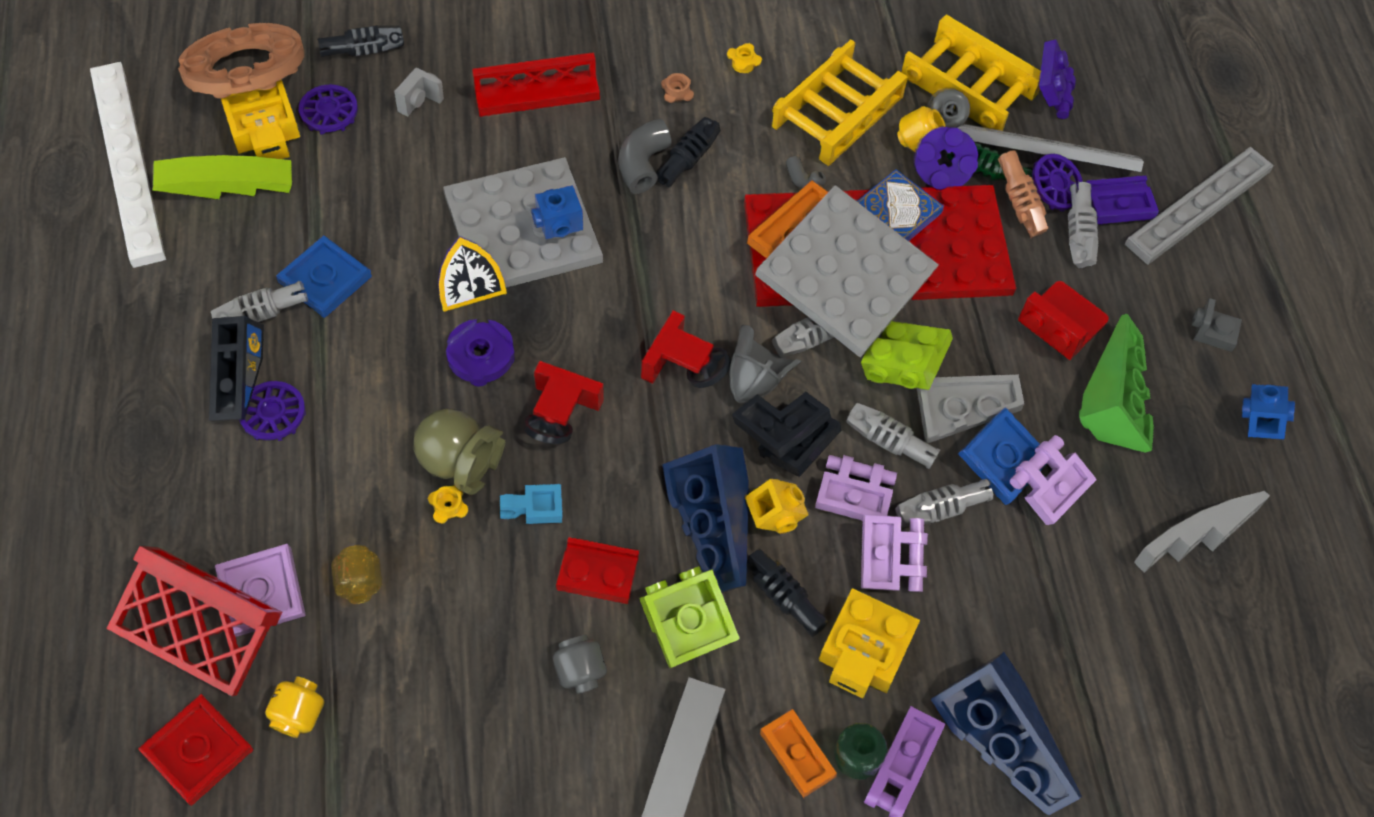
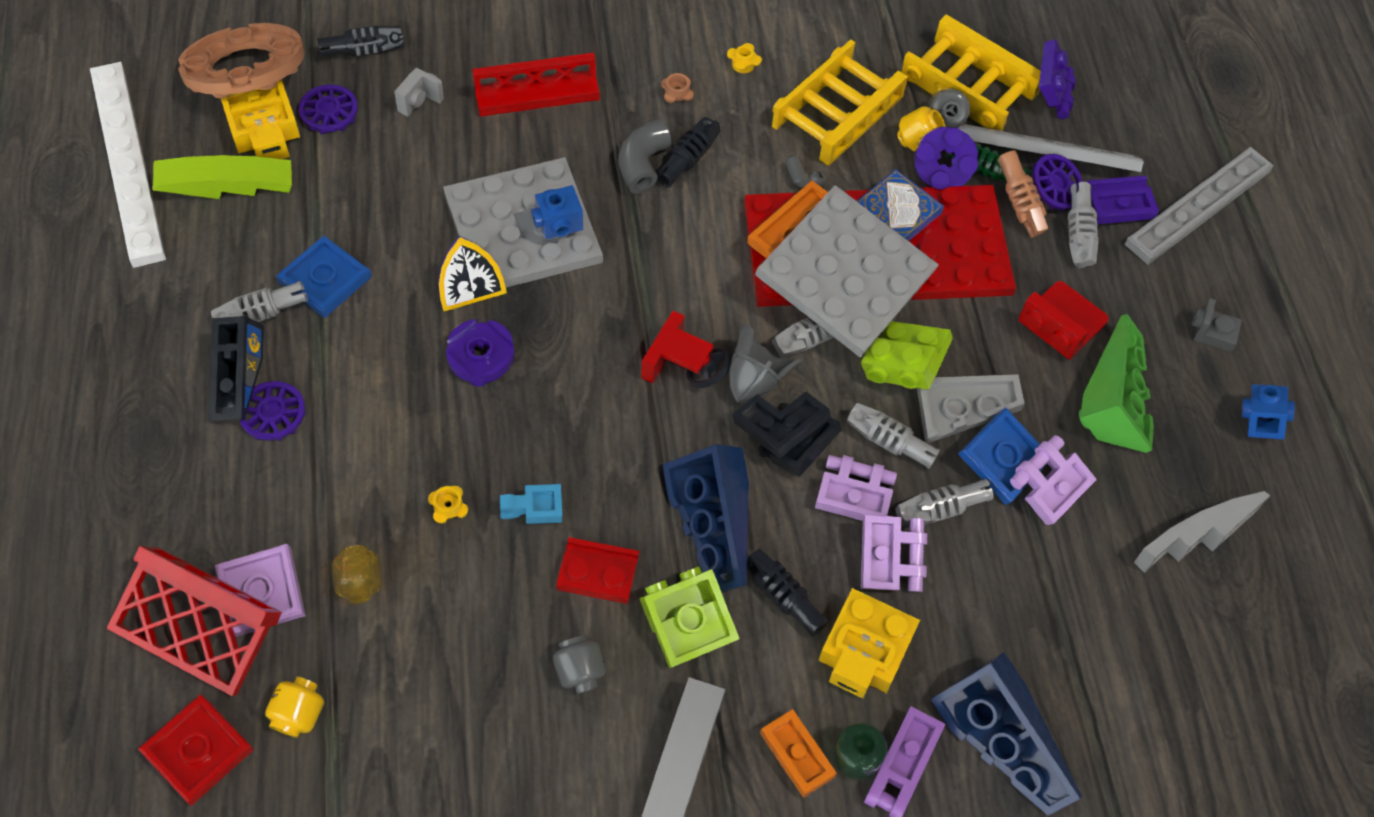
(455, 447): olive tile -> none
(559, 397): red piece -> none
(777, 506): yellow brick -> none

